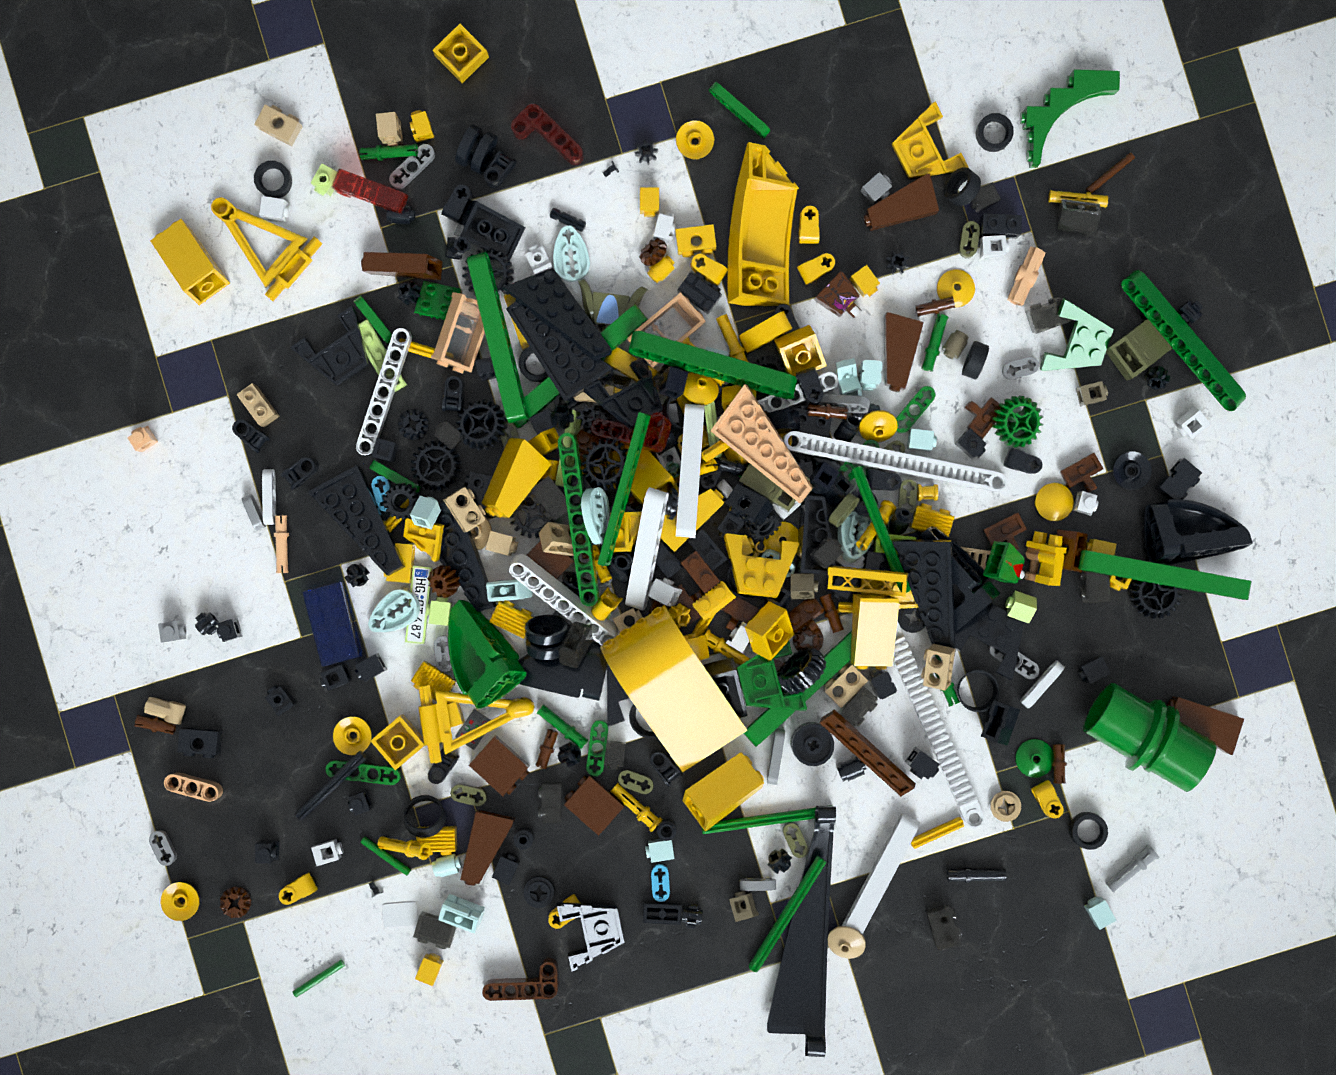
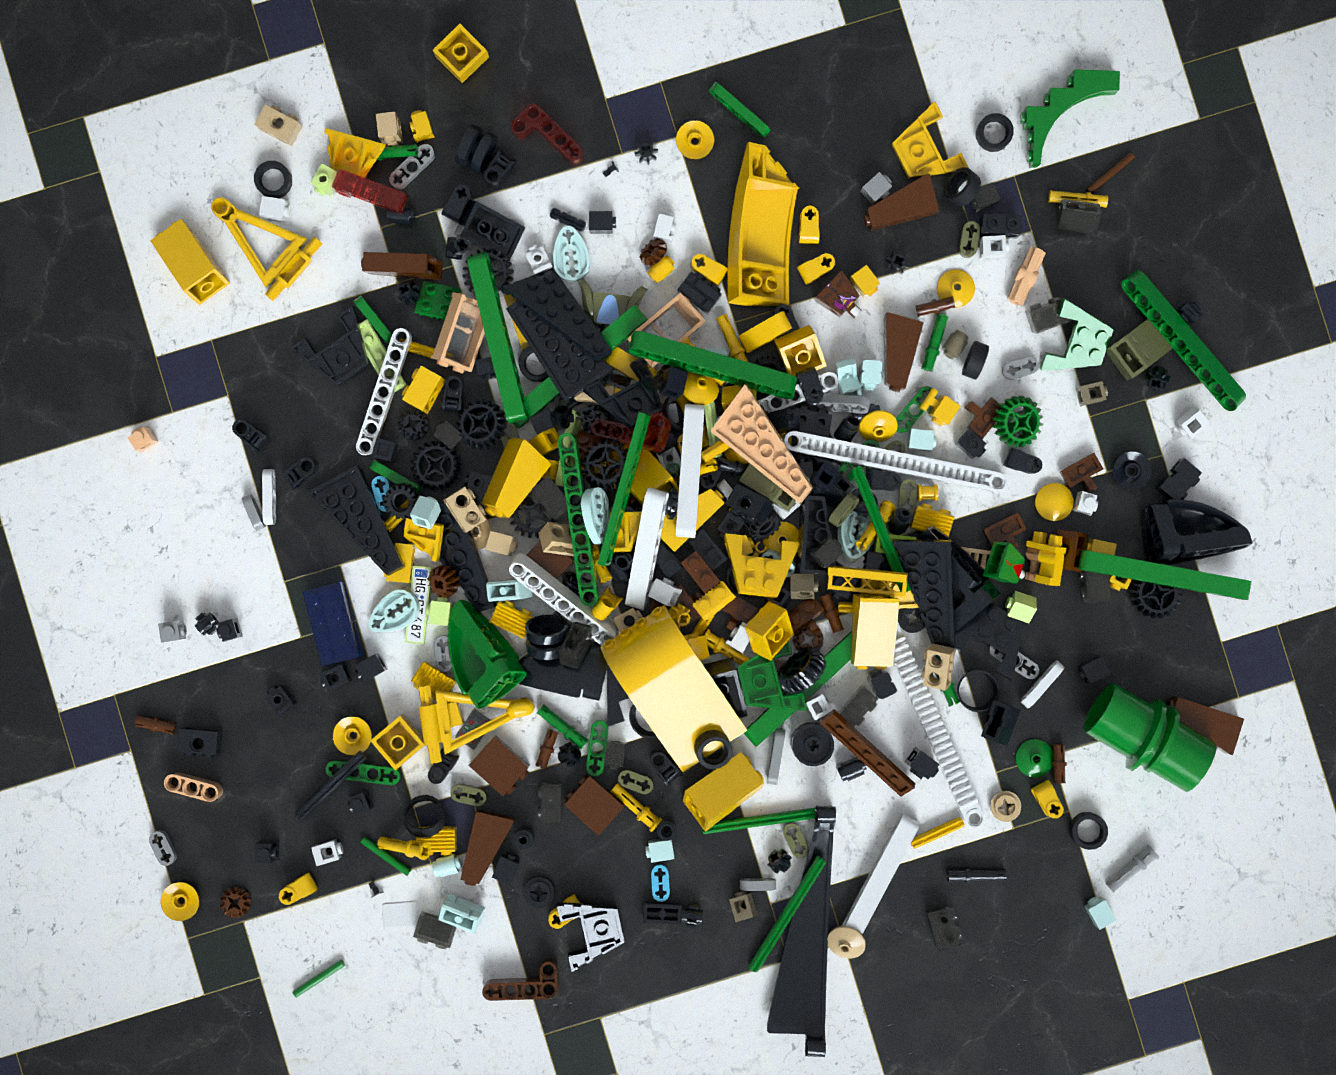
(170, 711): tan piece -> none
(258, 405): tan brick -> none
(281, 544): light nougat pin -> none
(352, 152): none -> yellow wing
(357, 575): black gear -> none
(423, 389): none -> yellow brick
(429, 969): yellow brick -> none
(601, 222): none -> black brick
(649, 201): yellow brick -> none
(704, 233): yellow brick -> none
(718, 761): none -> black tyre
(818, 706): none -> white brick
(827, 411): reddish brown pin -> none
(849, 689): tan brick -> none
(942, 409): none -> yellow brick

